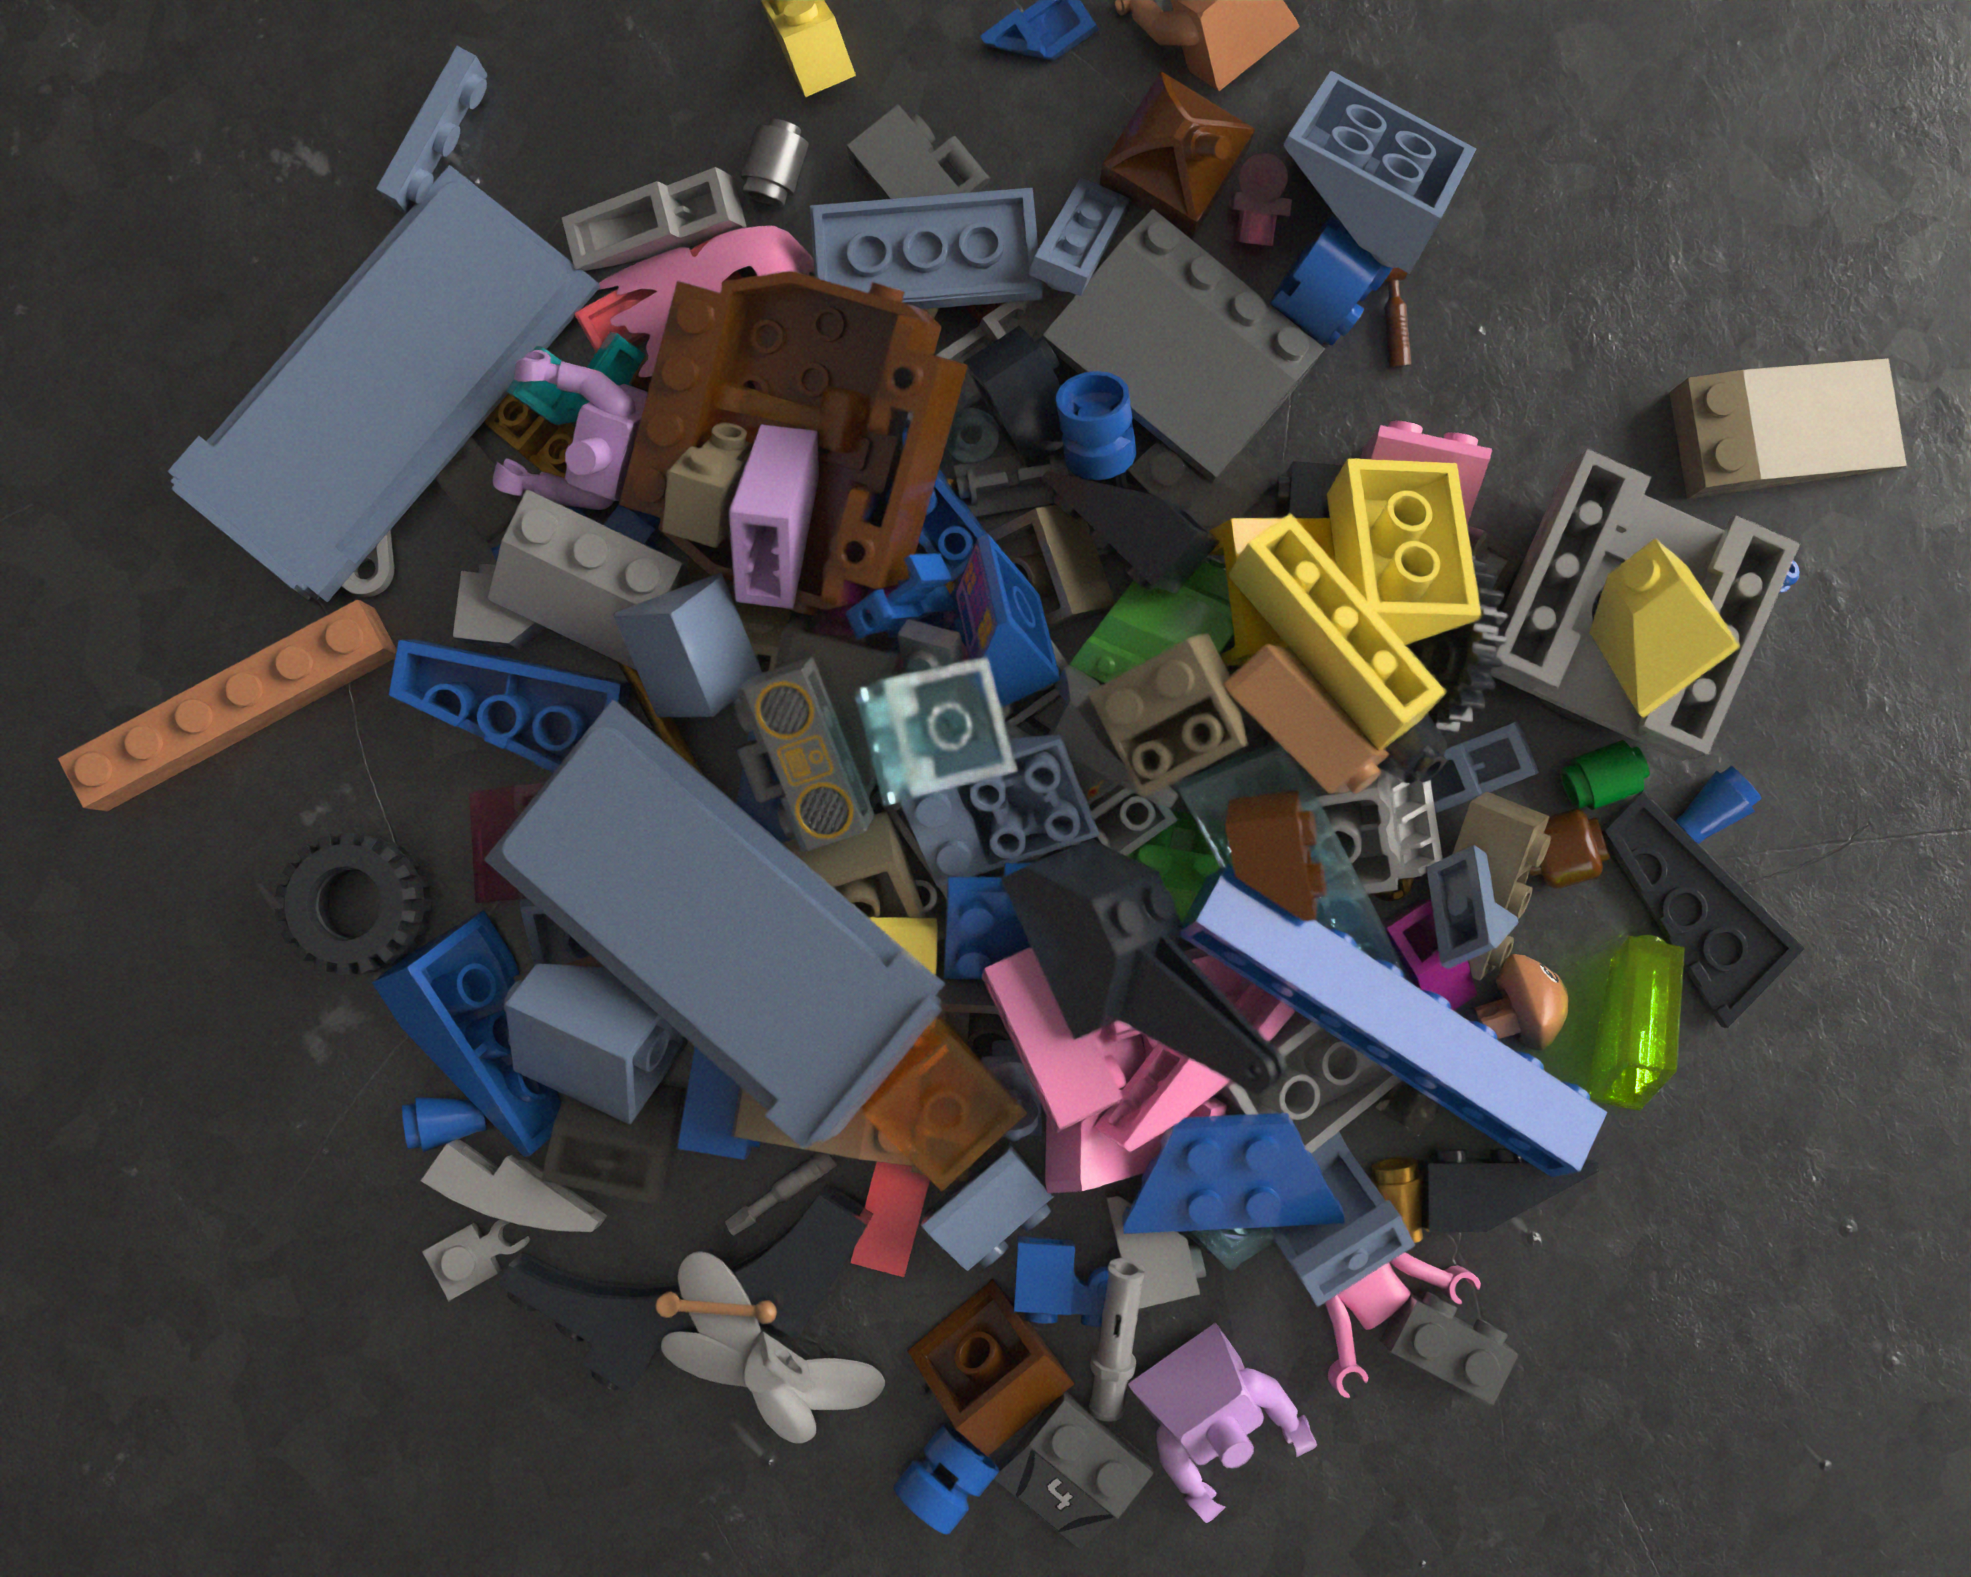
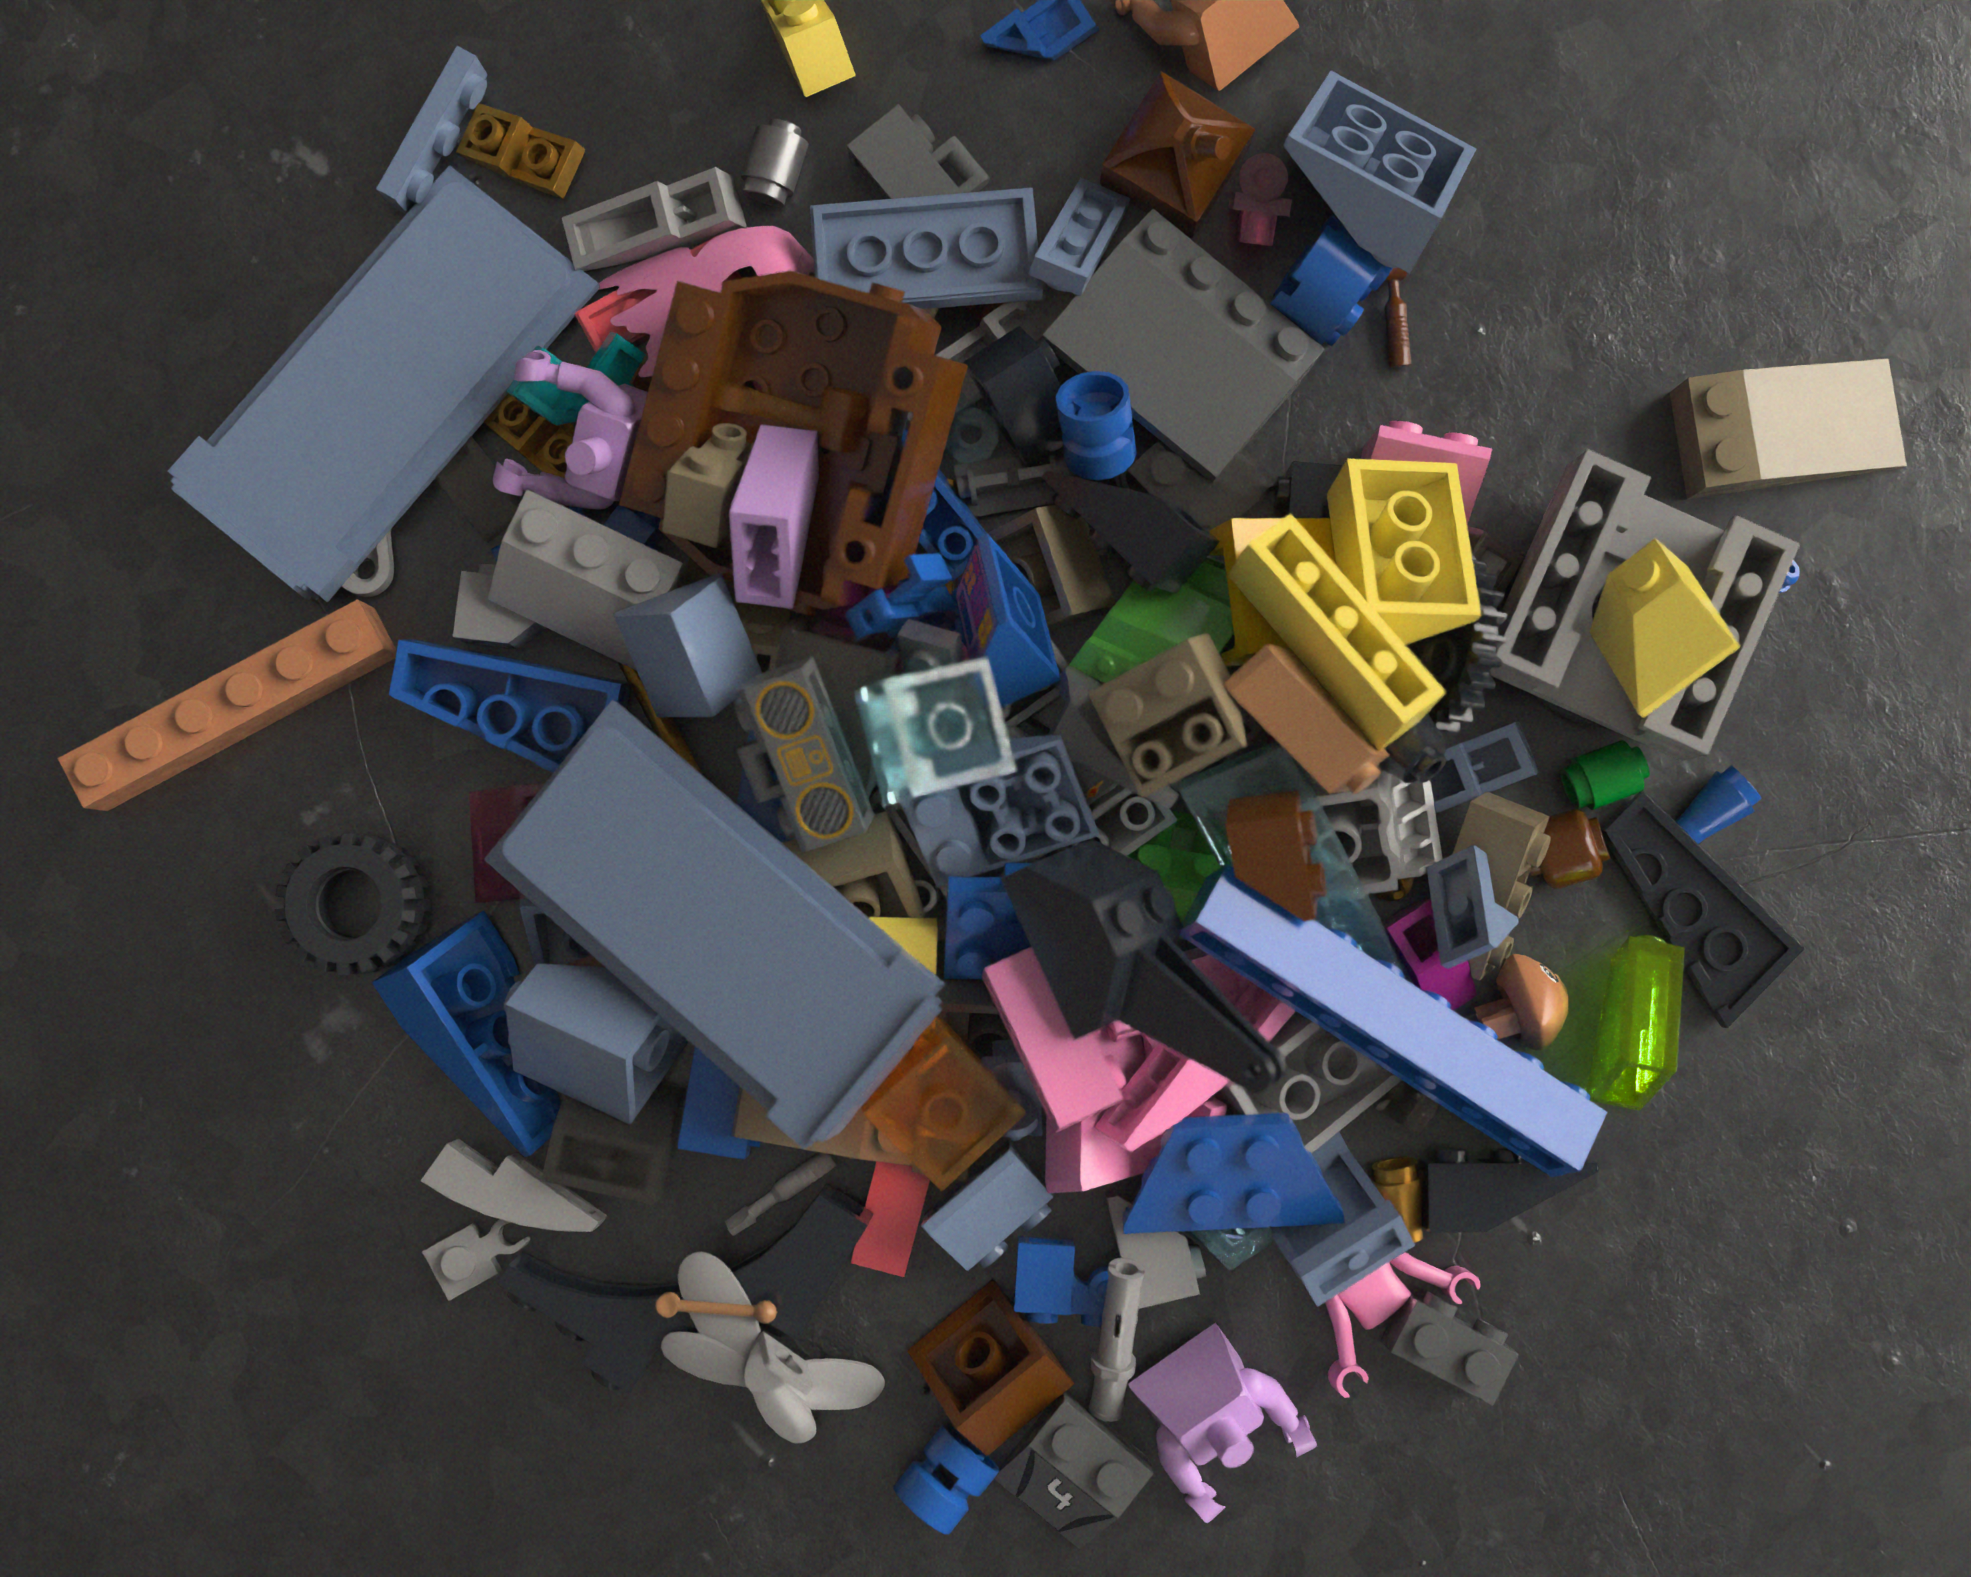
(440, 1121): blue cone -> none
(520, 151): none -> pearl gold slope

